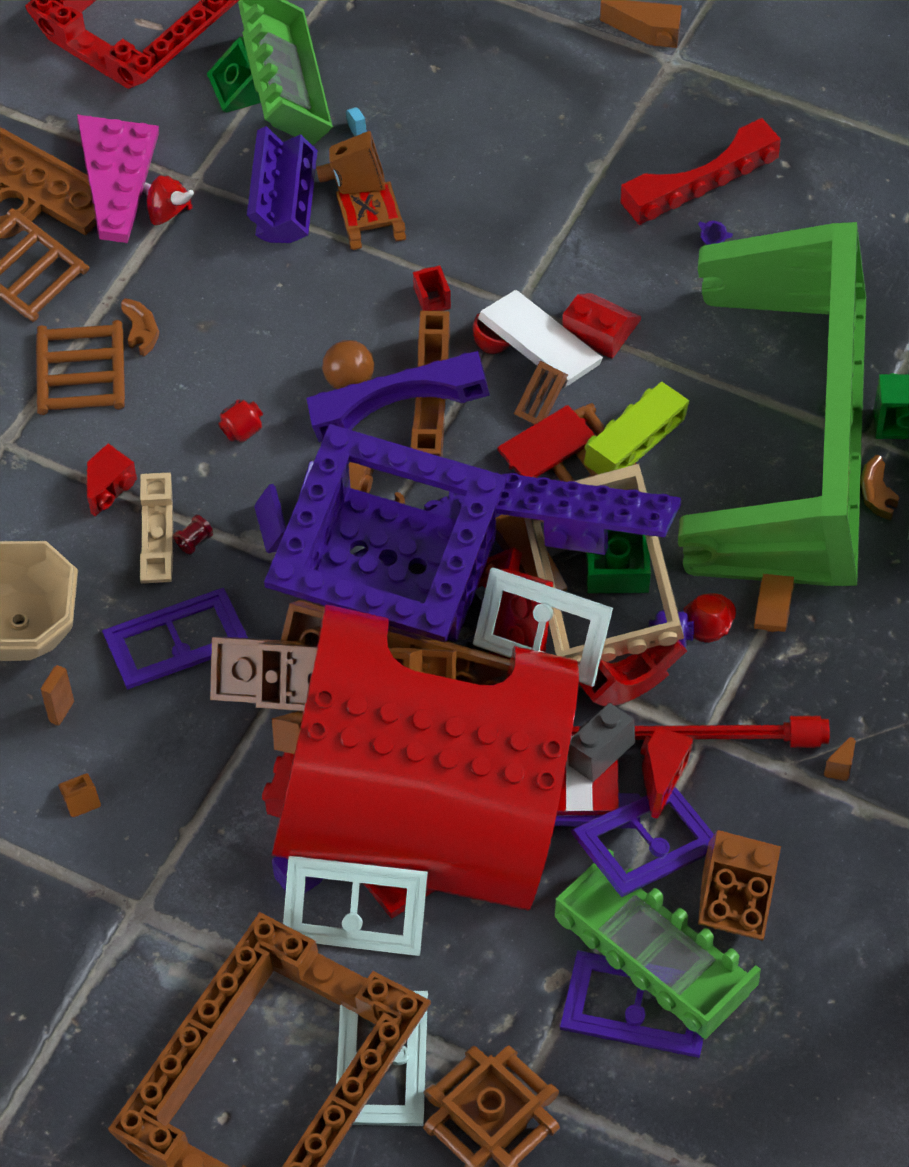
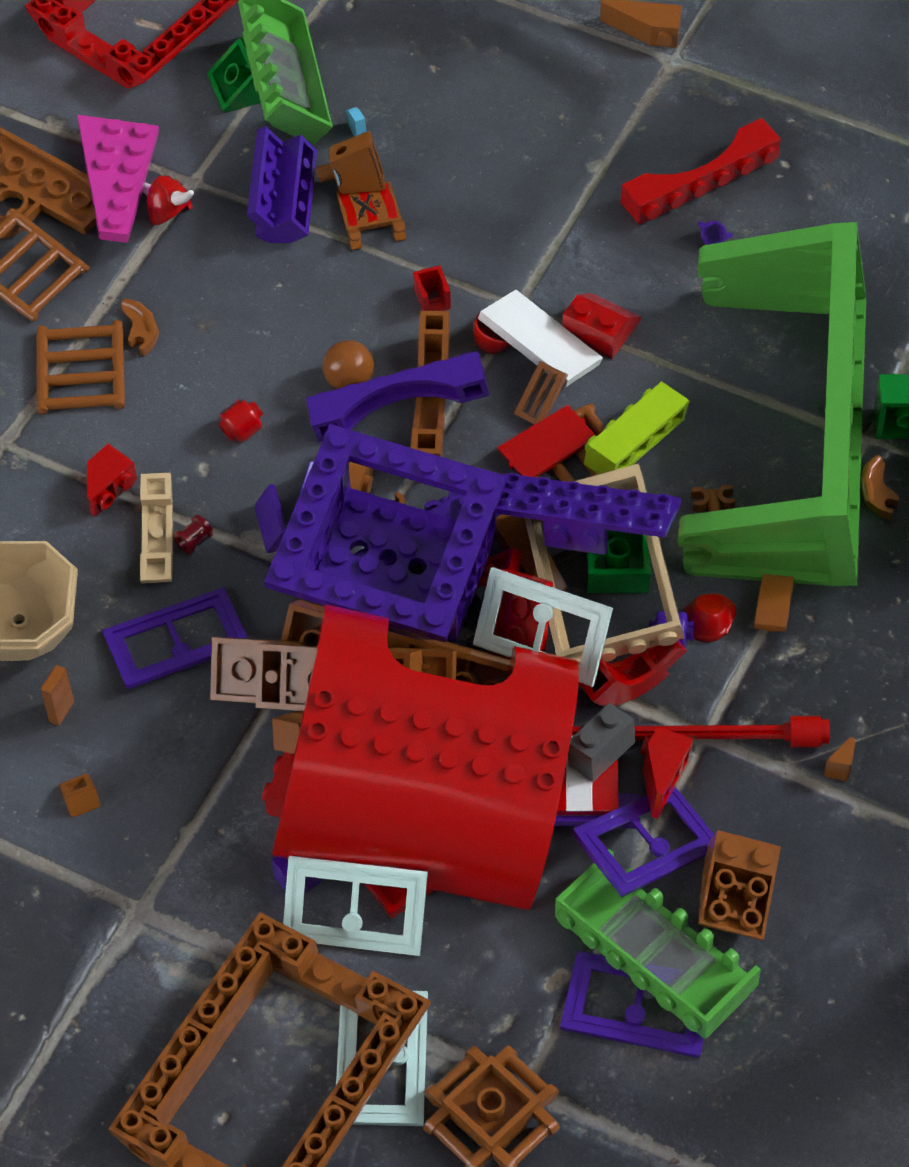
(713, 498): none -> dark orange bar

